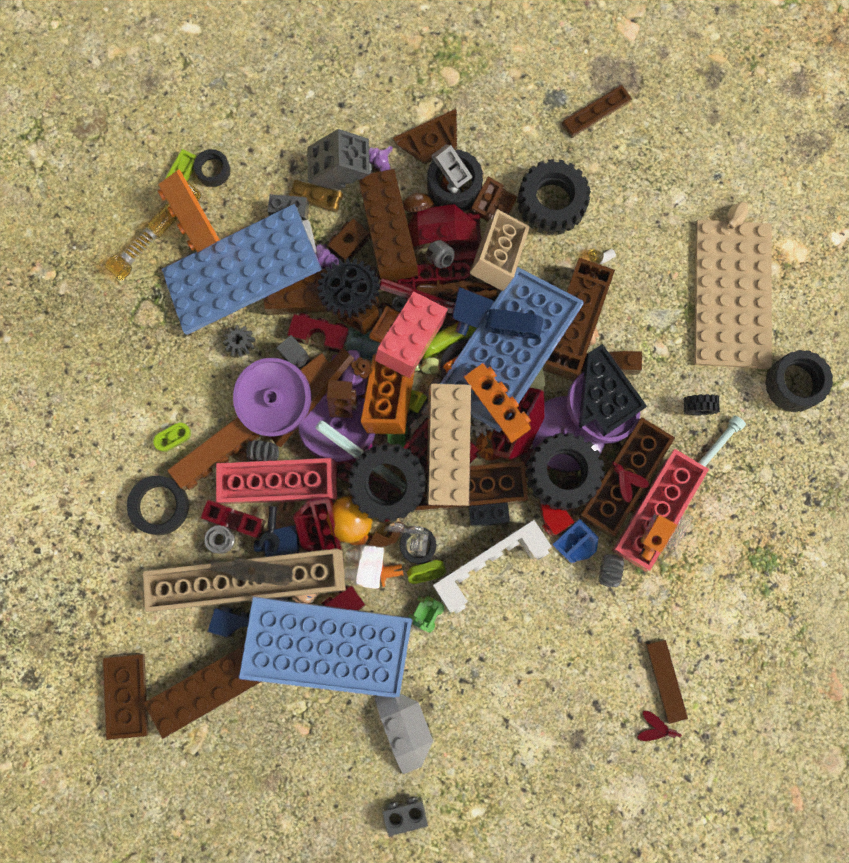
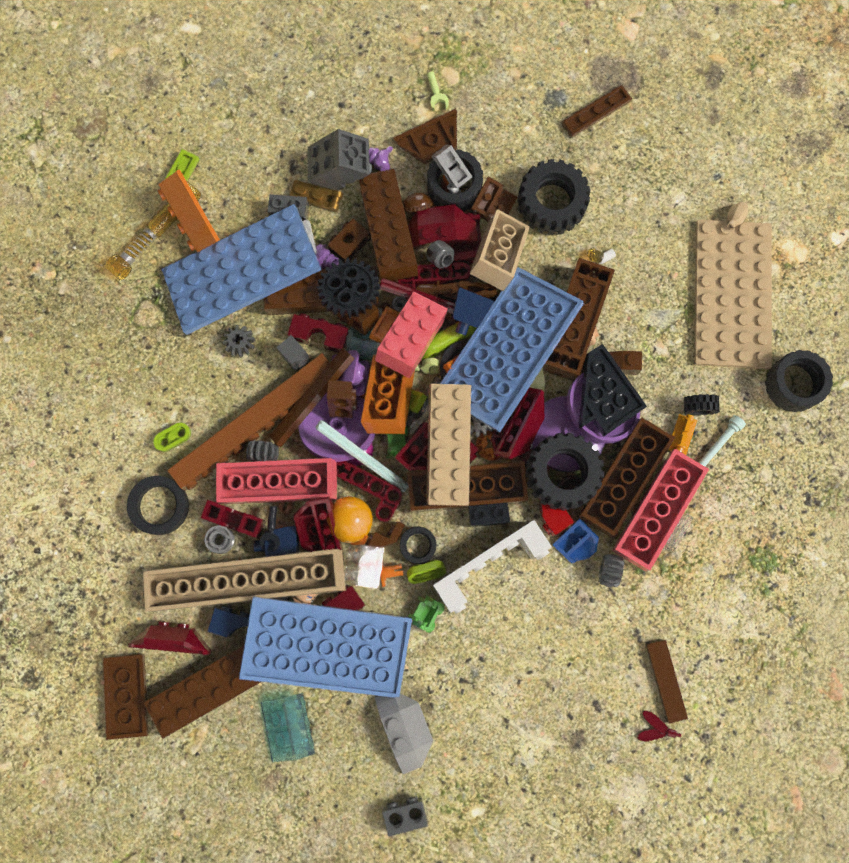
(171, 639): none -> dark red wedge
(205, 156): black tyre -> none
(264, 572): clear smoke piece -> none
(272, 397): medium lavender dish -> none
(287, 728): none -> clear light blue slope
(362, 367): reddish brown plant -> none
(378, 507): black tyre -> none
(419, 543): clear bracket -> none
(437, 97): none -> yellowish green piece
(512, 428): orange brick -> none
(514, 323): dark blue beam -> none
(626, 478): dark red piece -> none
(663, 529): orange torso -> none
(683, 433): none -> light orange hinge

